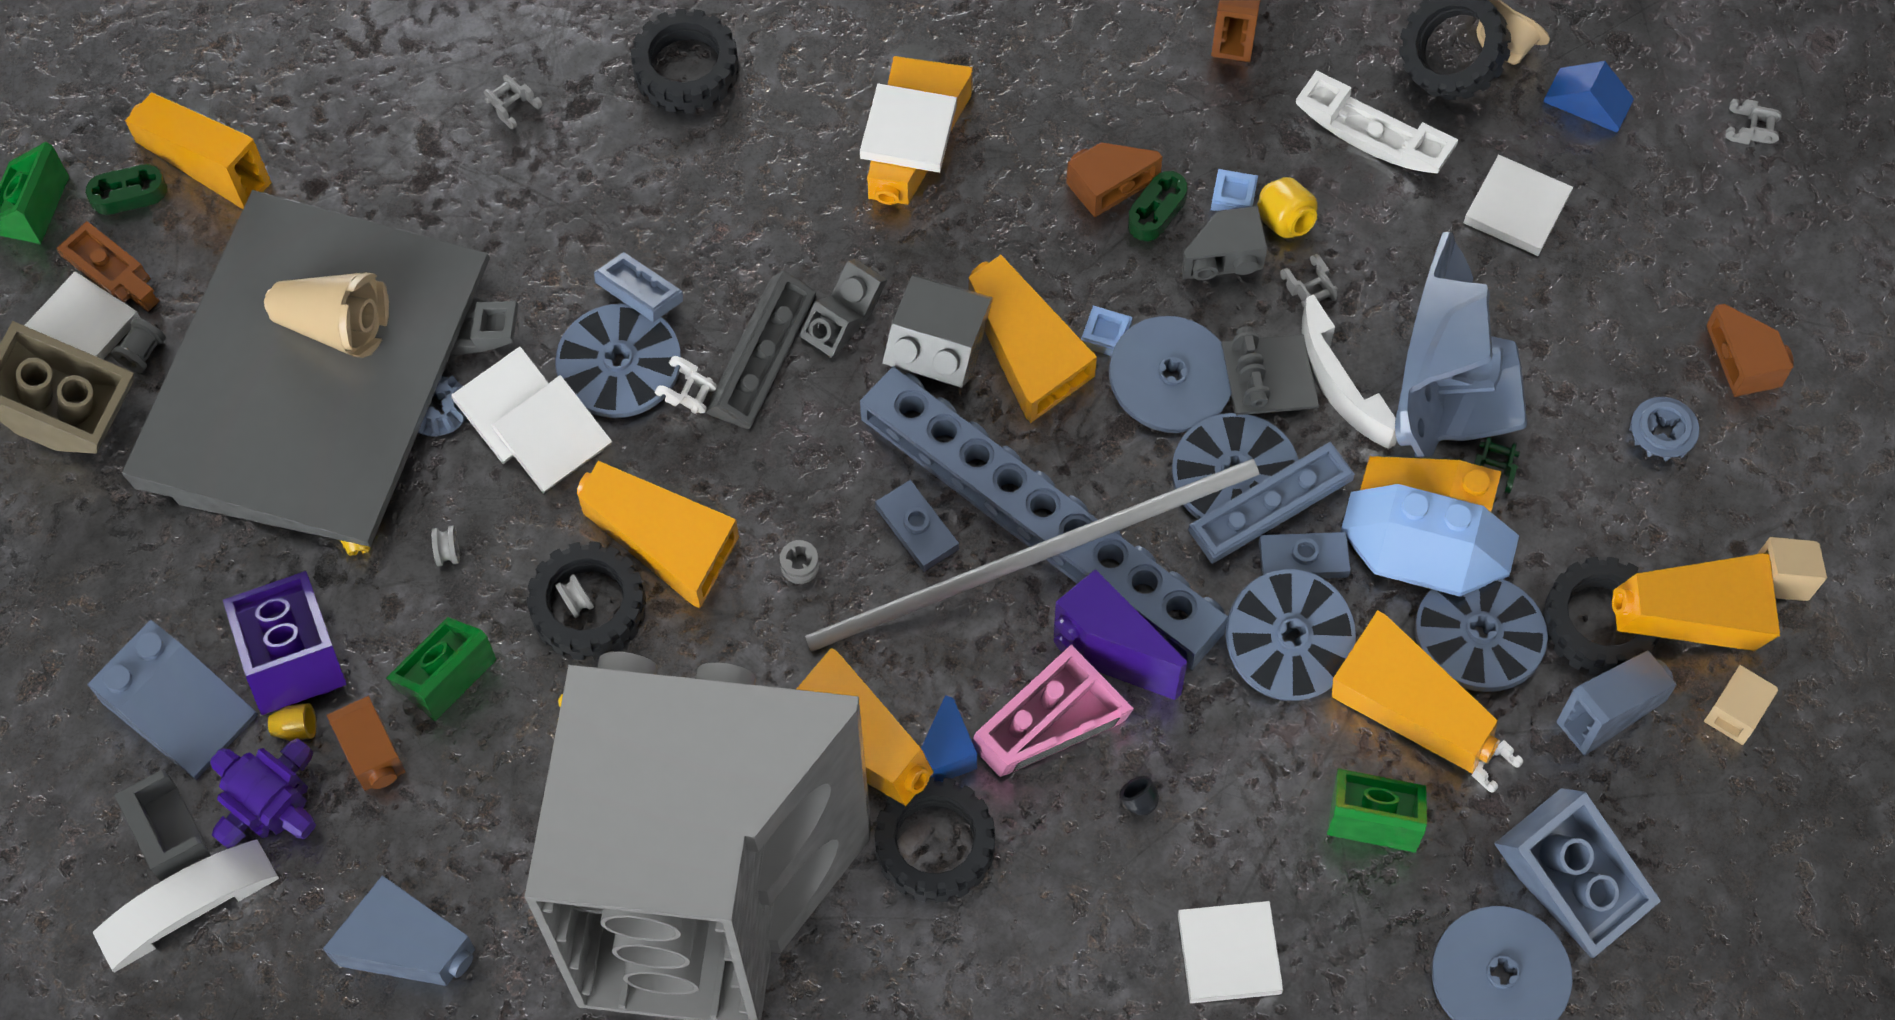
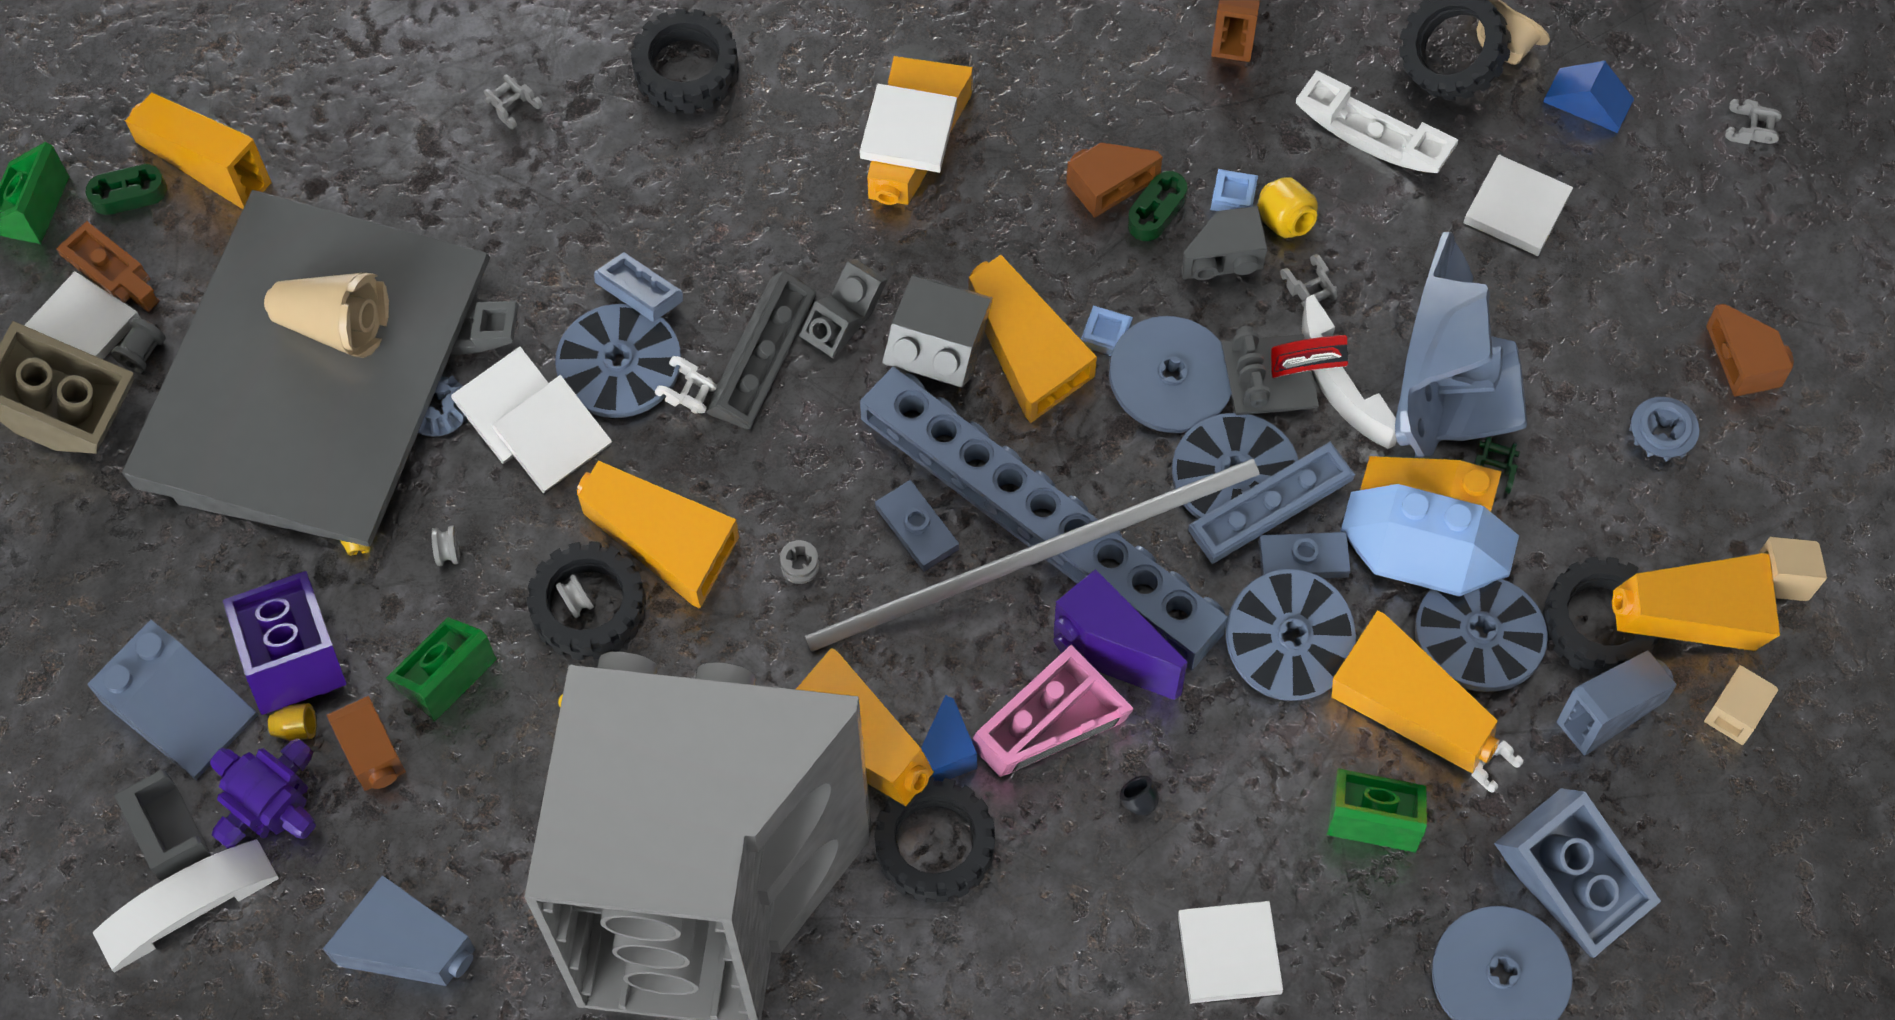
(1309, 355): none -> sticker

